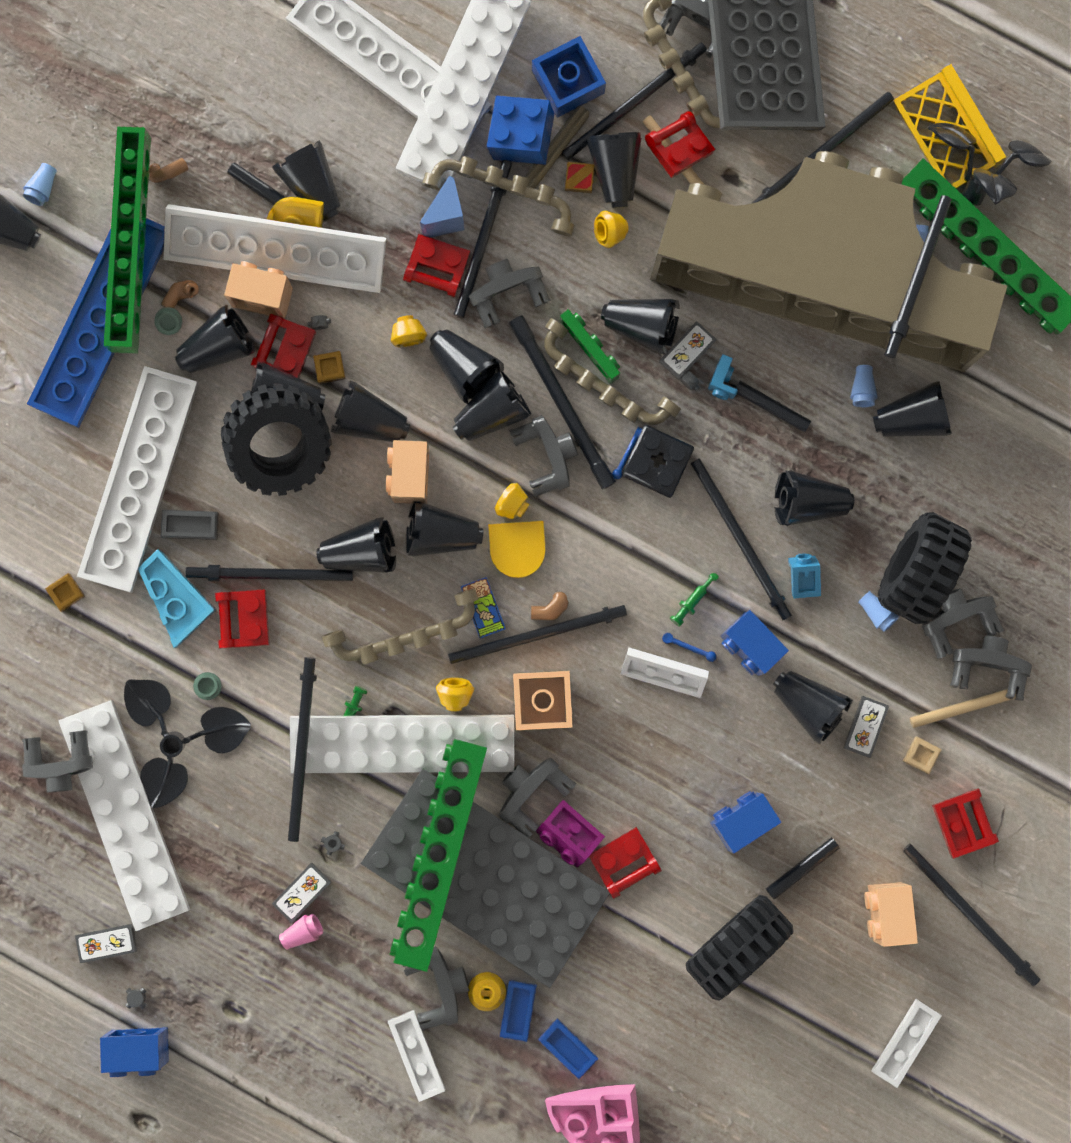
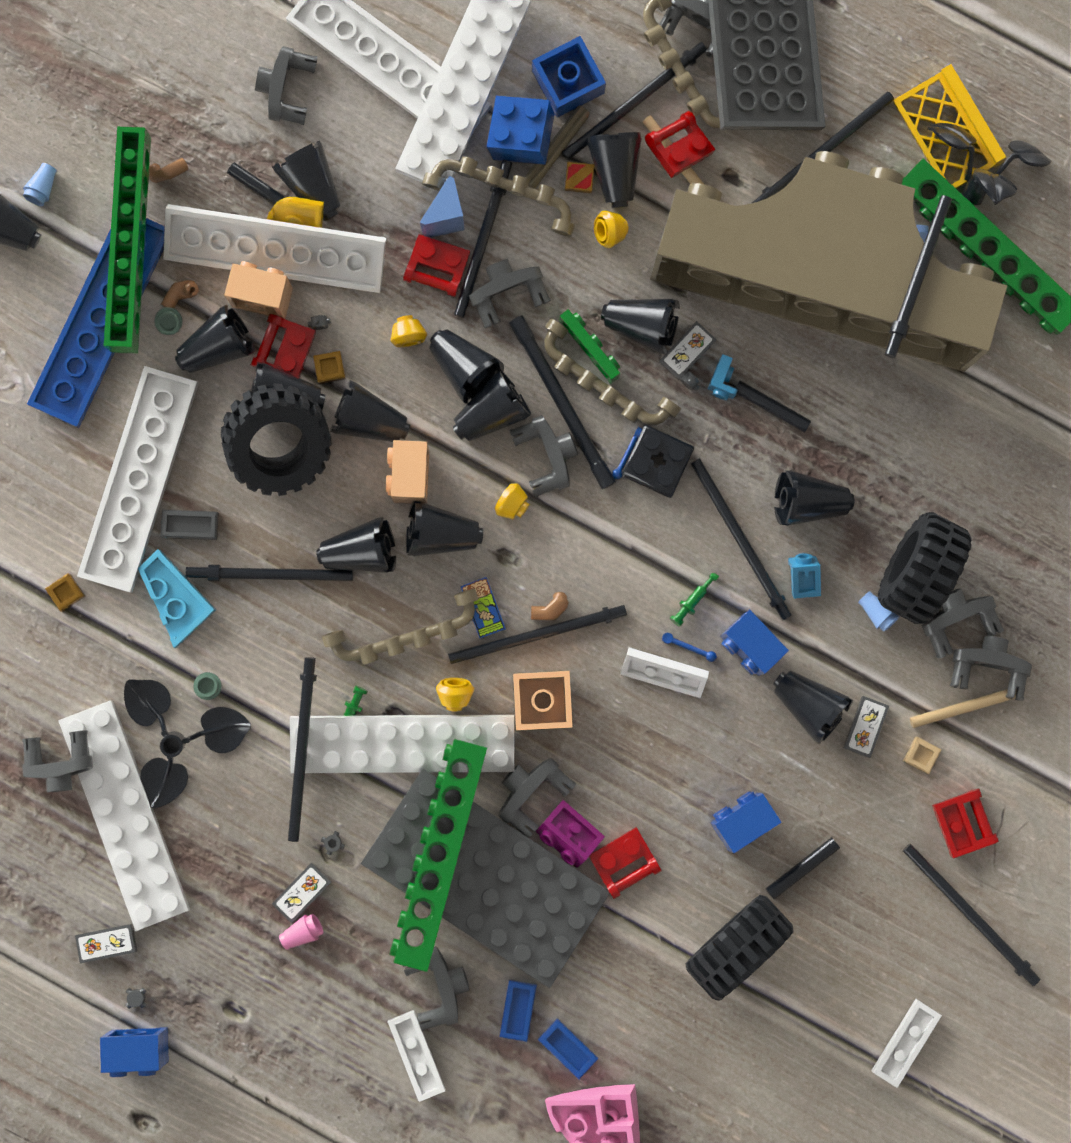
(252, 619): red plate -> none
(273, 81): none -> dark grey connector
(477, 991): yellow cone -> none
(517, 547): yellow tile -> none
(864, 387): light blue cone -> none
(891, 914): light nougat brick -> none
(915, 414): black cone -> none

